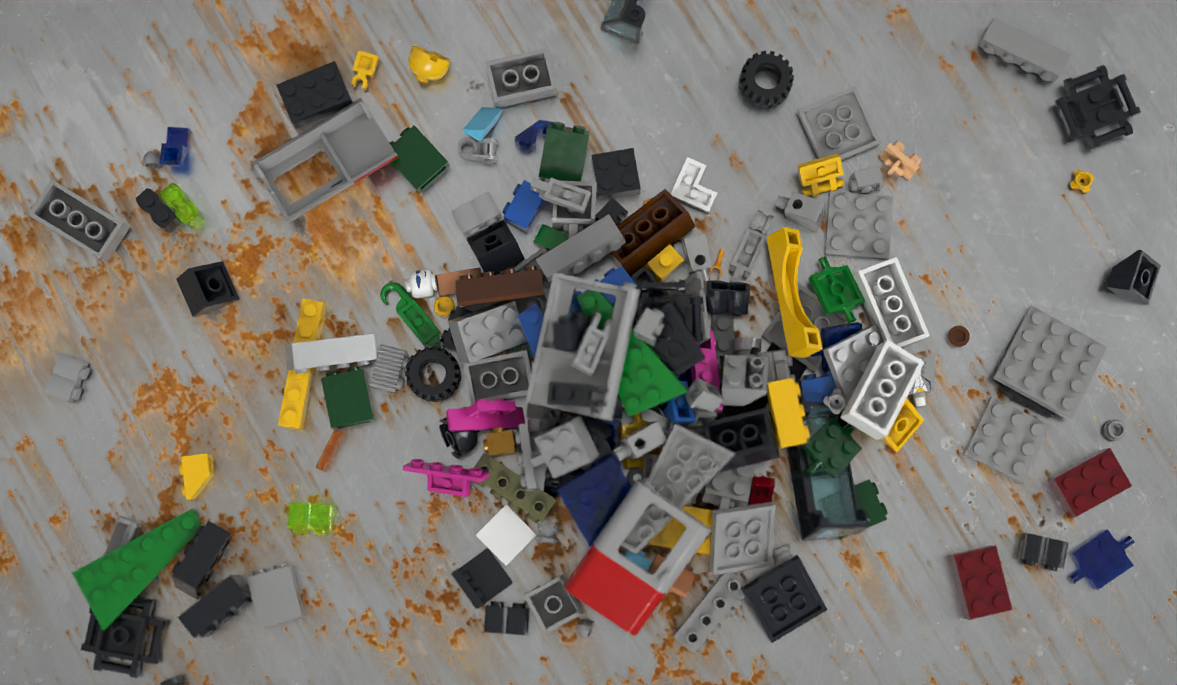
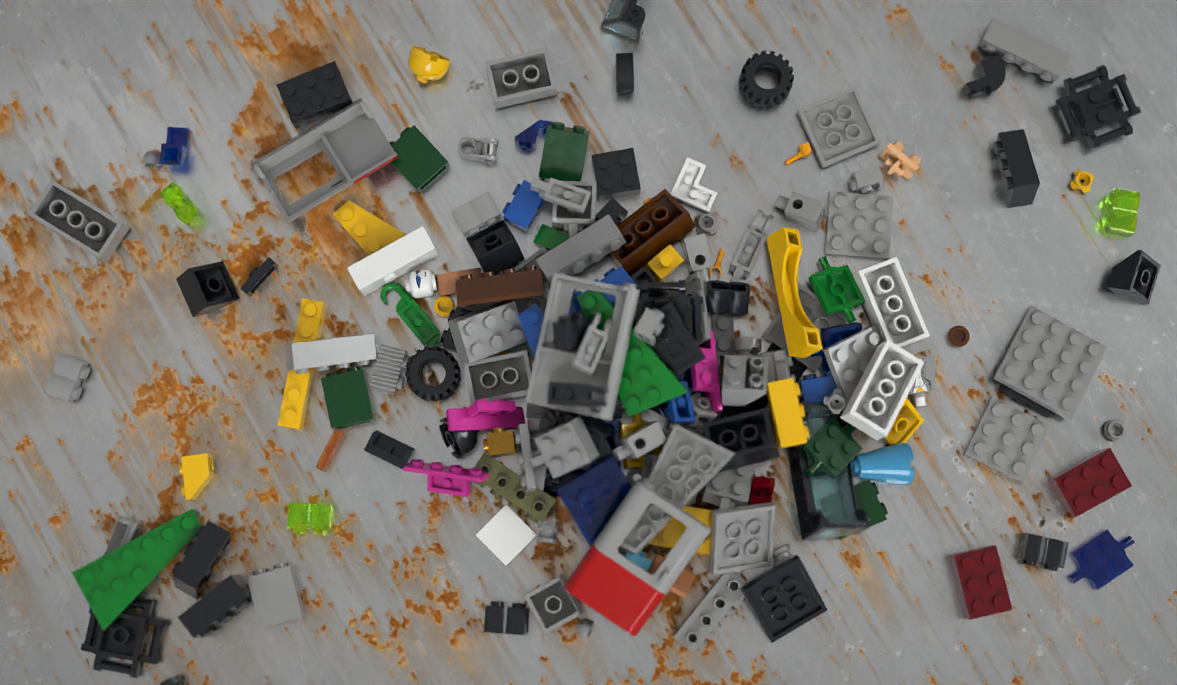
(158, 210): black brick -> none
(258, 276): none -> black plate
(364, 66): yellow plate -> none
(366, 228): none -> yellow wing
(389, 449): none -> black hinge
(393, 261): none -> white brick
(482, 122): medium azure slope -> none
(482, 578): black bracket -> none
(625, 72): none -> black tyre
(703, 396): light grey brick -> none
(711, 219): none -> light grey plate
(805, 151): none -> light orange hand
(820, 170): yellow plate -> none
(886, 464): none -> dark azure cone
(991, 75): none -> black brick
(1016, 168): none -> black wedge
(1121, 212): none -> clear neon green brick

